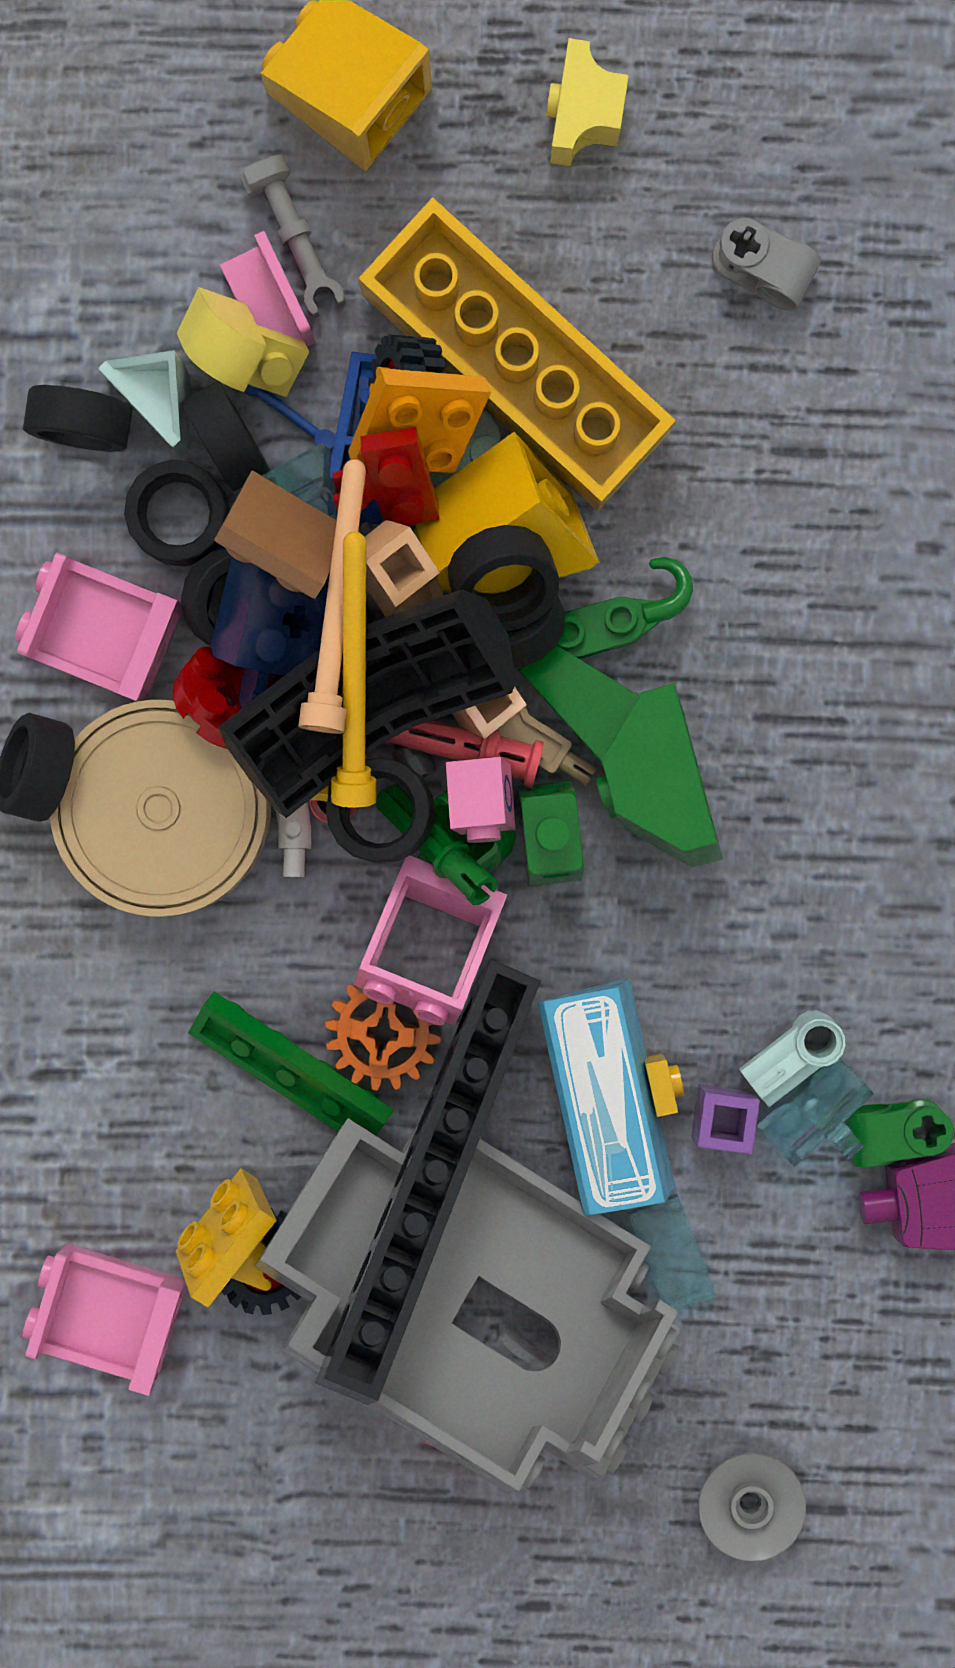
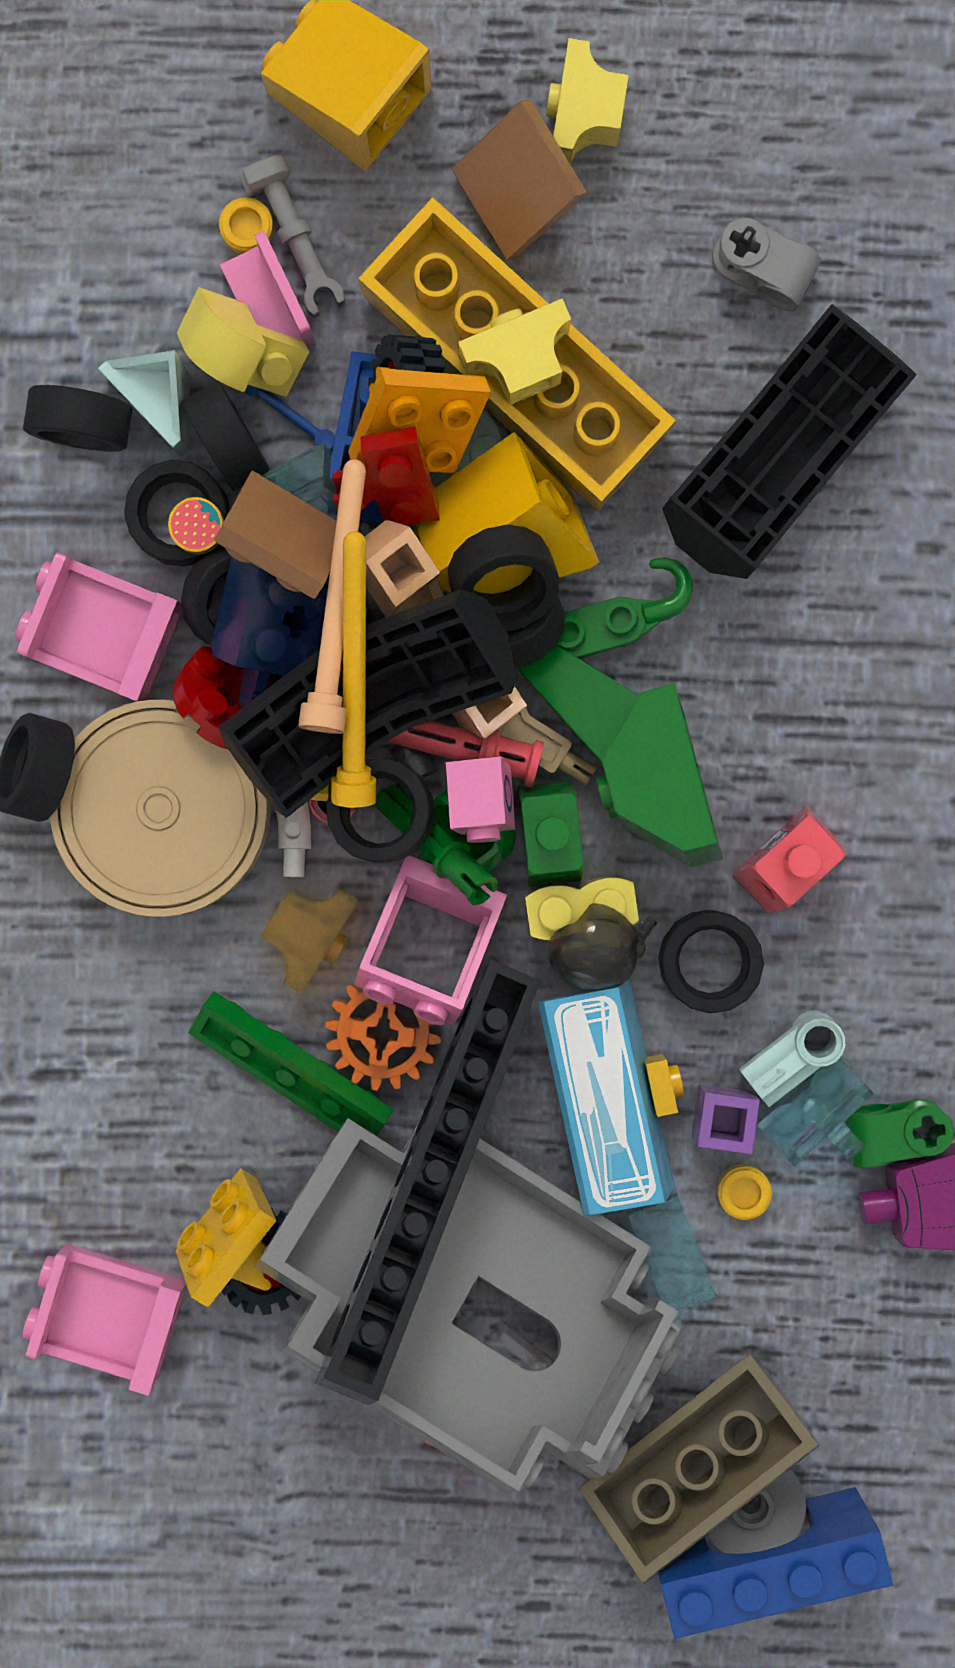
(195, 525): none -> coral tile
(243, 220): none -> yellow tile
(309, 933): none -> clear yellow brick
(519, 179): none -> medium nougat tile
(519, 350): none -> light yellow brick
(560, 904): none -> light yellow brick
(598, 948): none -> clear smoke hat
(699, 1467): none -> dark tan slope
(743, 985): none -> black tyre
(743, 1191): none -> yellow tile
(785, 446): none -> black piece
(790, 862): none -> coral torso
(829, 1562): none -> blue arch

